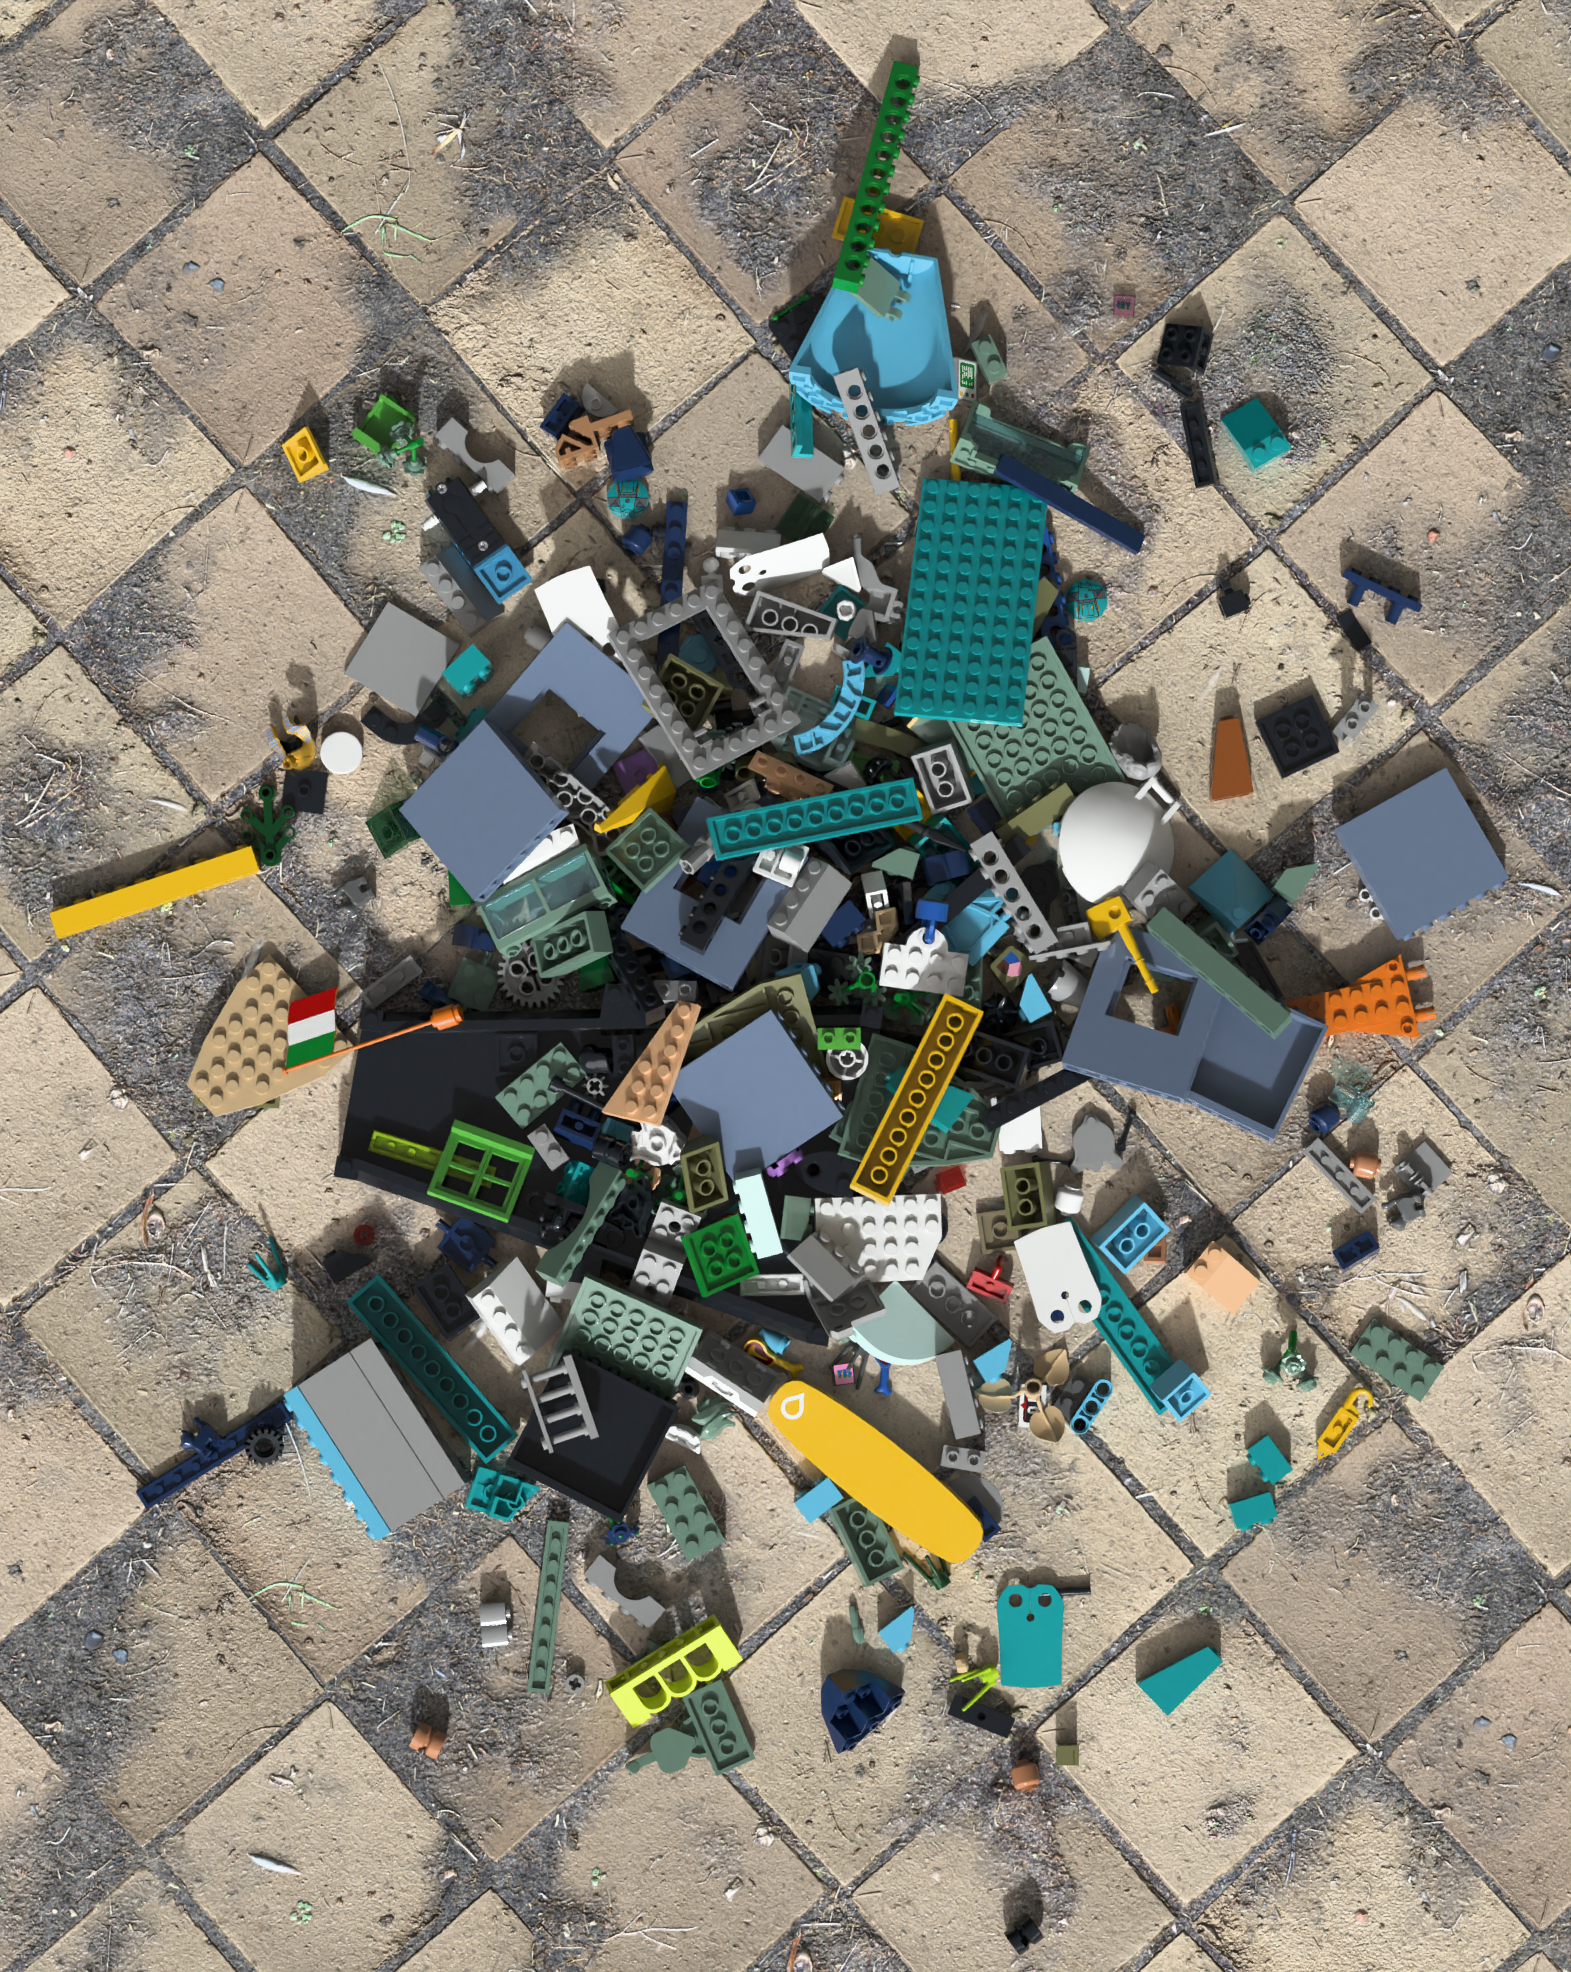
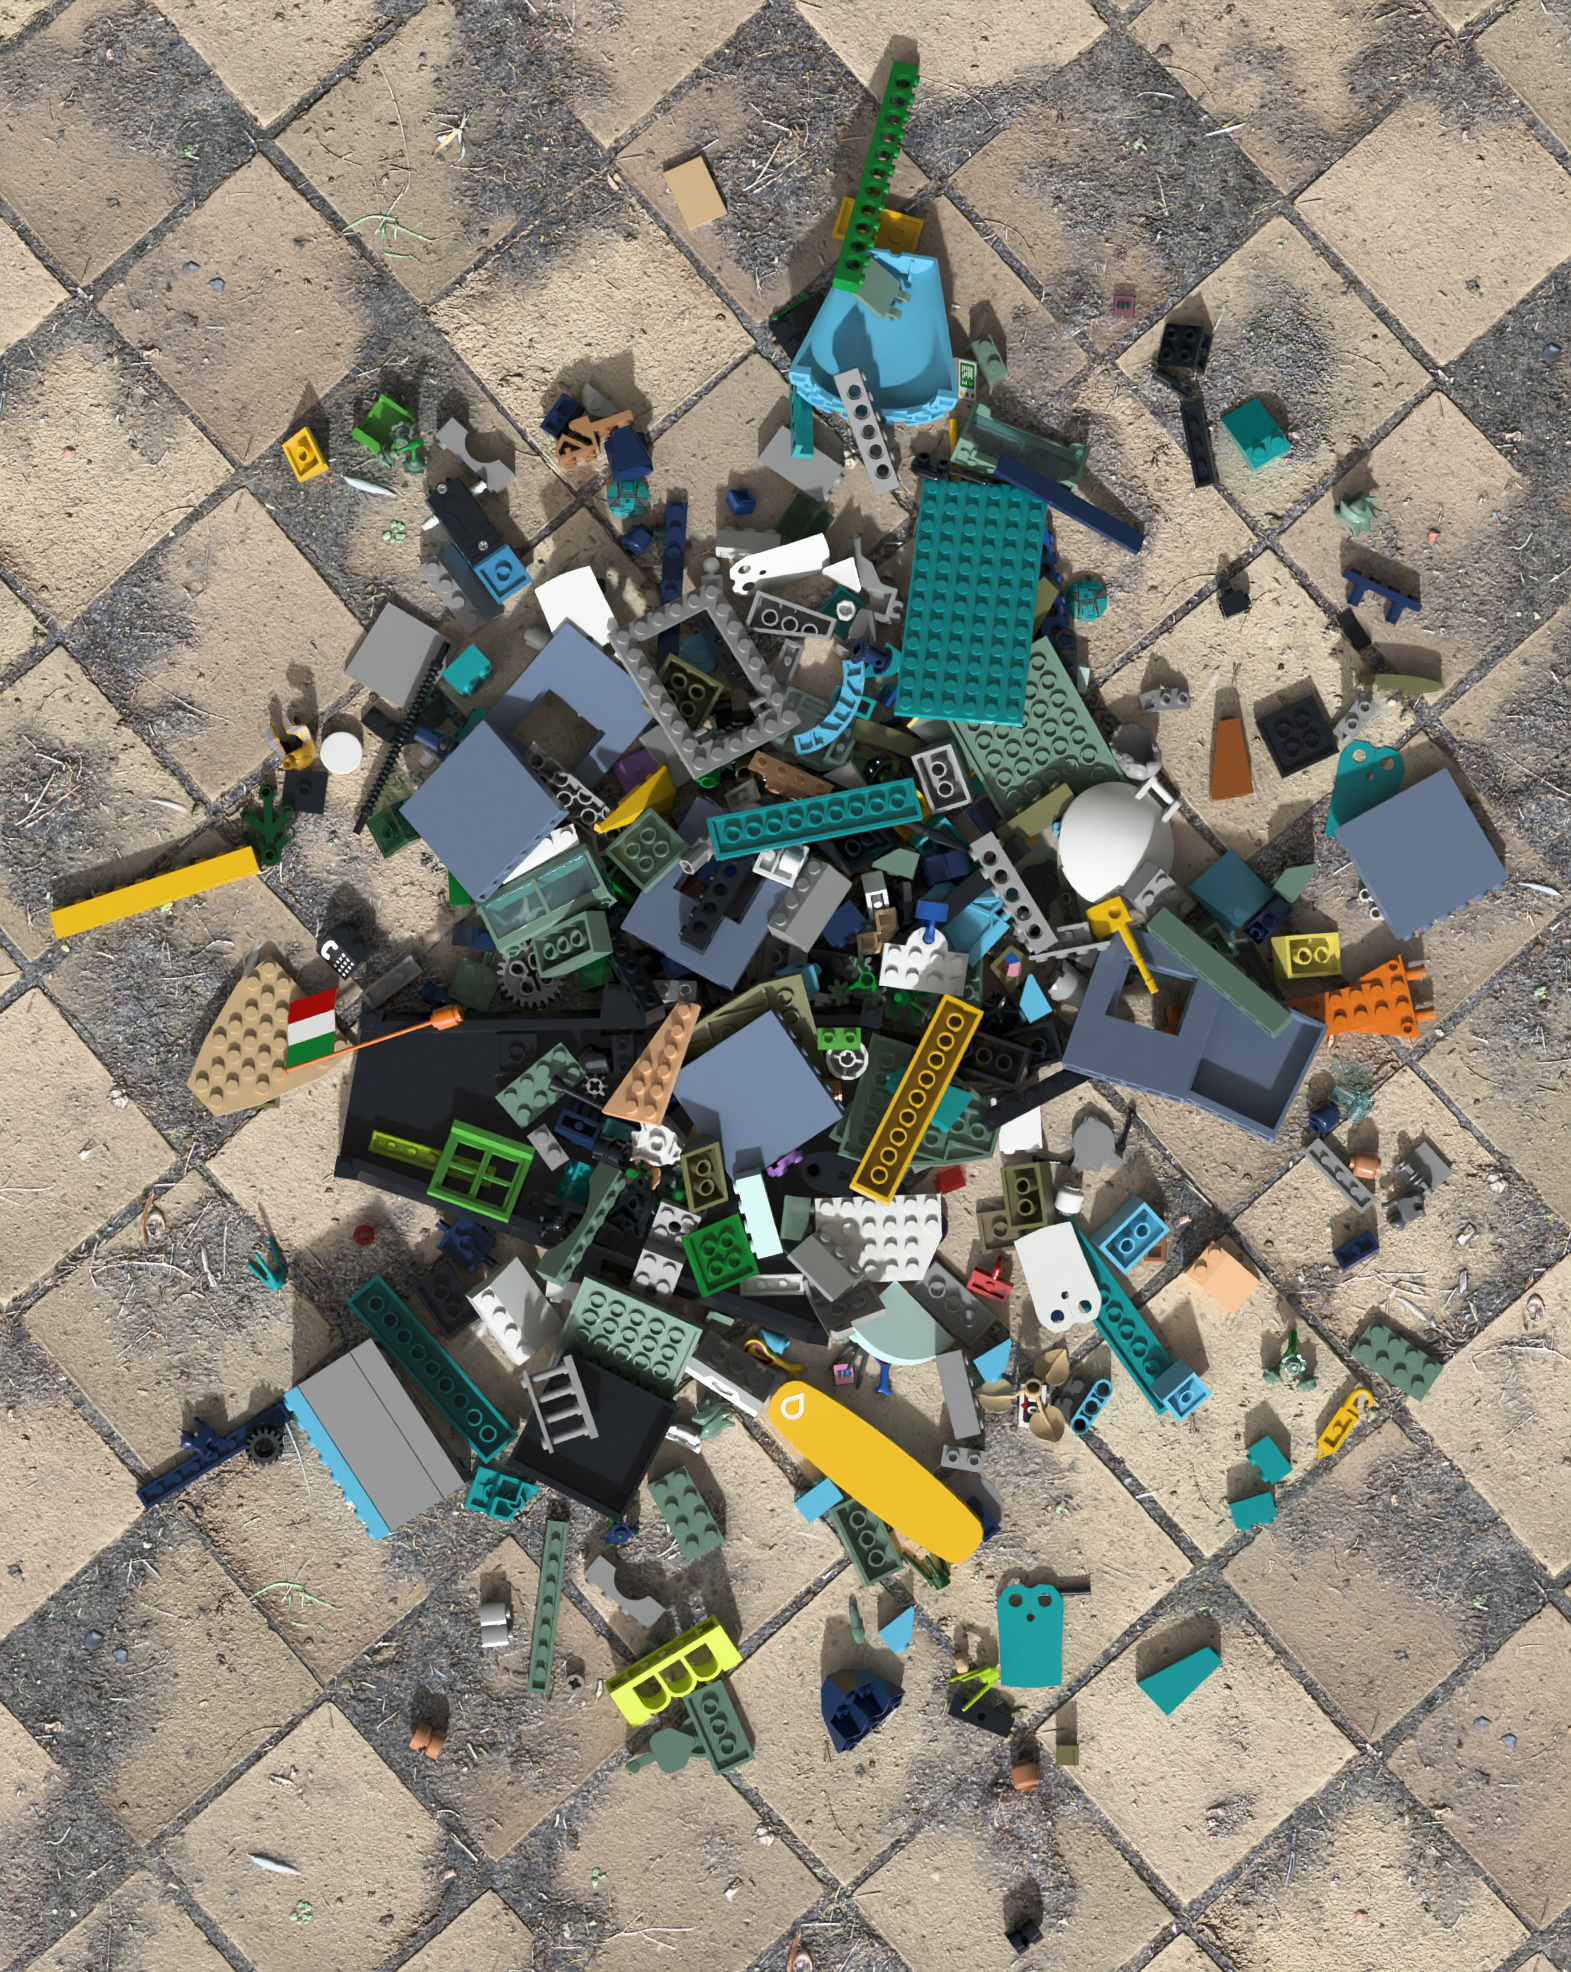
(344, 1264): black slope -> none
(345, 950): none -> black slope
(357, 897): dark grey animal -> none
(367, 810): none -> black hose
(695, 193): none -> tan tile
(696, 1388): black cone -> none
(719, 1316): none -> sand green tile
(821, 998): none -> white tile
(938, 469): none -> black piece
(1165, 700): none -> light grey bracket
(1306, 955): none -> light yellow slope
(1355, 793): none -> teal piece
(1356, 511): none -> sand green hair
(1406, 684): none -> olive slope

